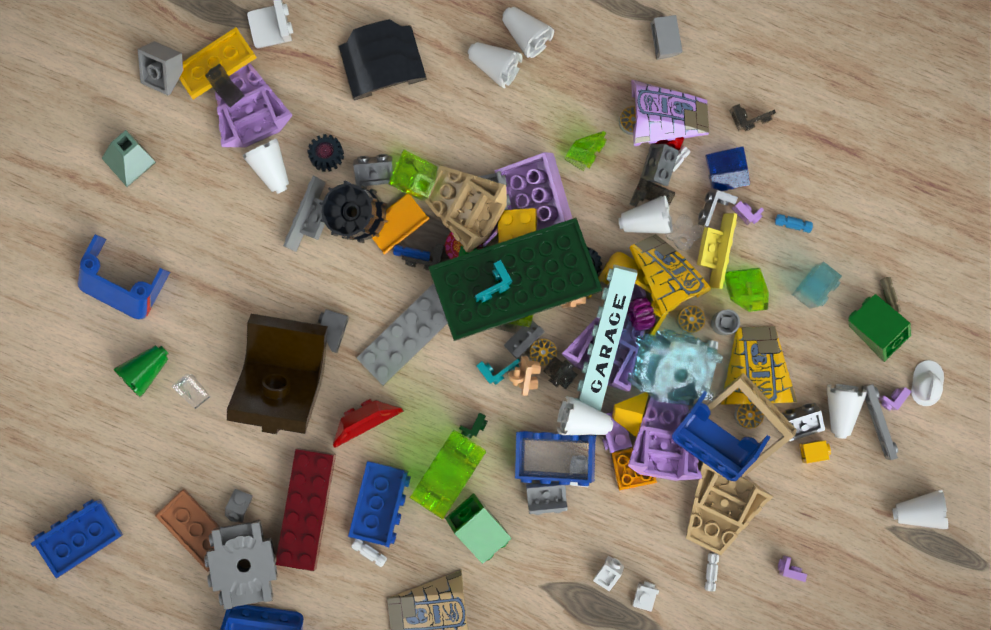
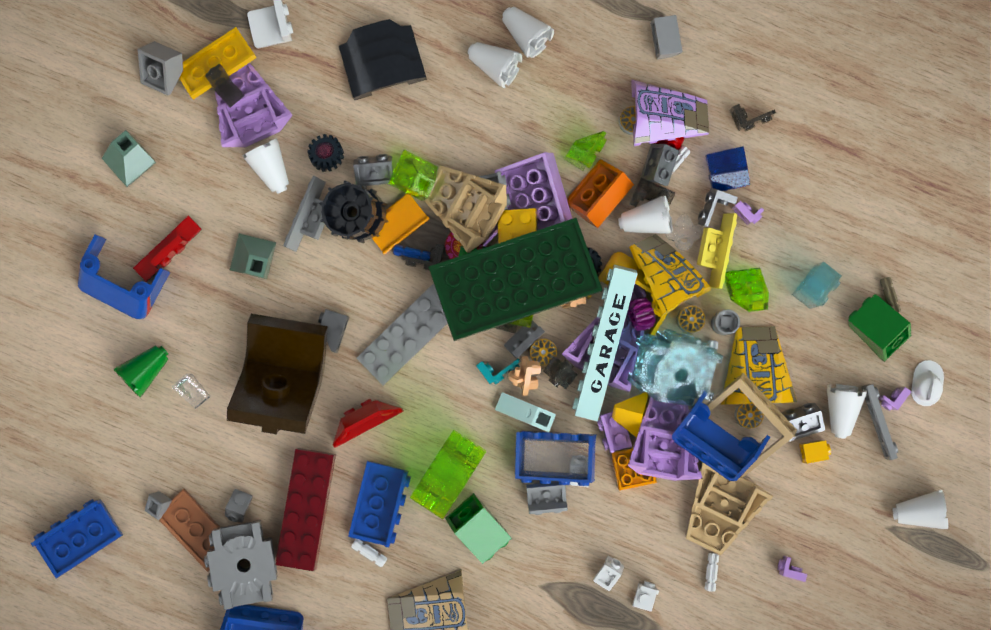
(157, 504): none -> light grey slope
(171, 245): none -> red bracket
(252, 256): none -> sand green slope
(479, 424): dark green bracket -> none
(501, 274): teal bracket -> none
(525, 412): none -> light aqua slope
(582, 419): white cone -> none
(599, 193): none -> orange slope
(793, 223): dark azure axle -> none

